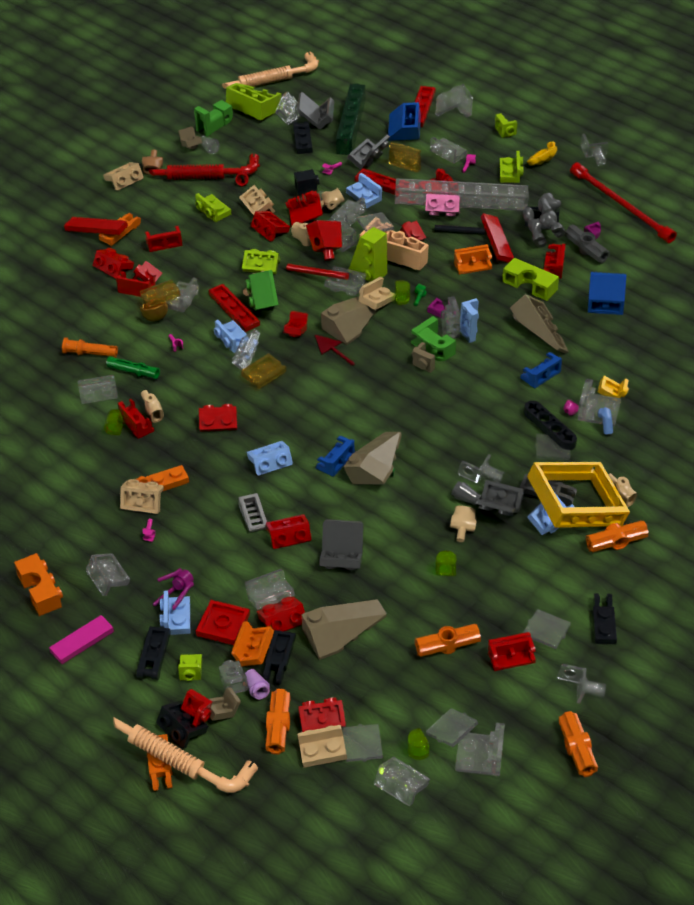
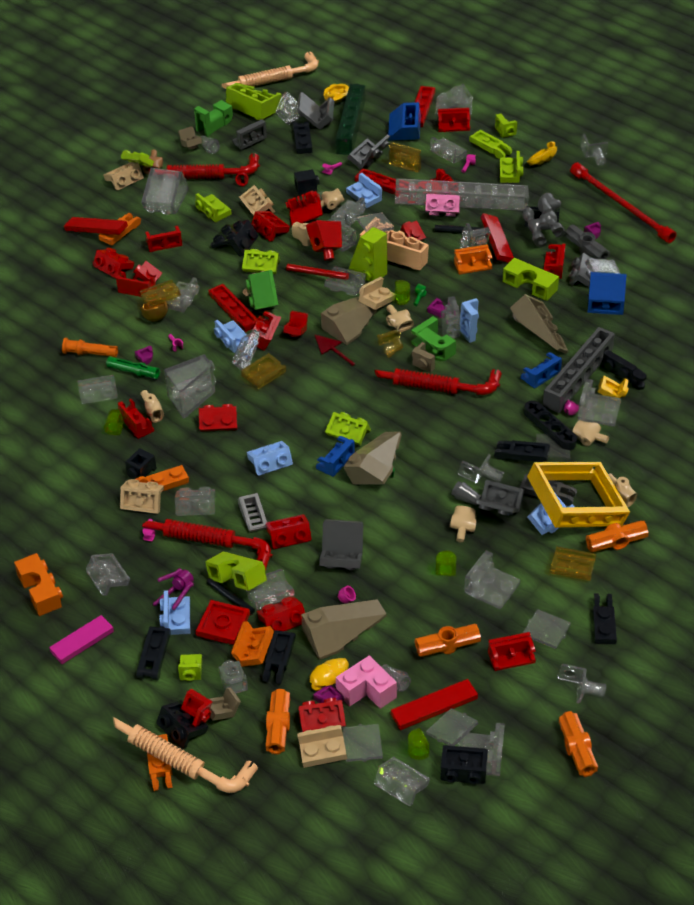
(140, 464): none -> black brick
(141, 158): none -> lime hinge
(145, 355): none -> magenta tile
(164, 191): none -> clear slope
(190, 384): none -> clear slope
(195, 501): none -> clear bracket
(211, 536): none -> red piece
(230, 595): none -> black bar
(239, 235): none -> black bracket
(245, 571): none -> lime arch
(250, 134): none -> dark grey bracket
(257, 685): lavender cone -> none
(266, 328): none -> red hinge
(325, 673): none -> yellow arm
(327, 692): none -> magenta tile
(336, 92): none -> yellow arm
(346, 594): none -> dark pink hinge
(348, 427): none -> lime bracket
(367, 679): none -> bright pink brick
(392, 336): none -> clear yellow piece
(400, 320): none -> tan piece
(401, 677): none -> clear cone
(434, 704): none -> red tile
(437, 383): none -> red piece
(453, 119): none -> red hinge
(464, 764): none -> black bracket
(474, 238): none -> clear bracket
(490, 144): none -> lime hinge
(490, 583): none -> clear bracket
(522, 451): none -> black hinge
(573, 563): none -> clear yellow plate
(577, 370): none -> dark grey brick
(580, 270): none -> dark grey bracket
(589, 432): none -> tan piece
(602, 266): none -> clear tile
(605, 414): medium blue arm -> none
(624, 369): none -> black hinge

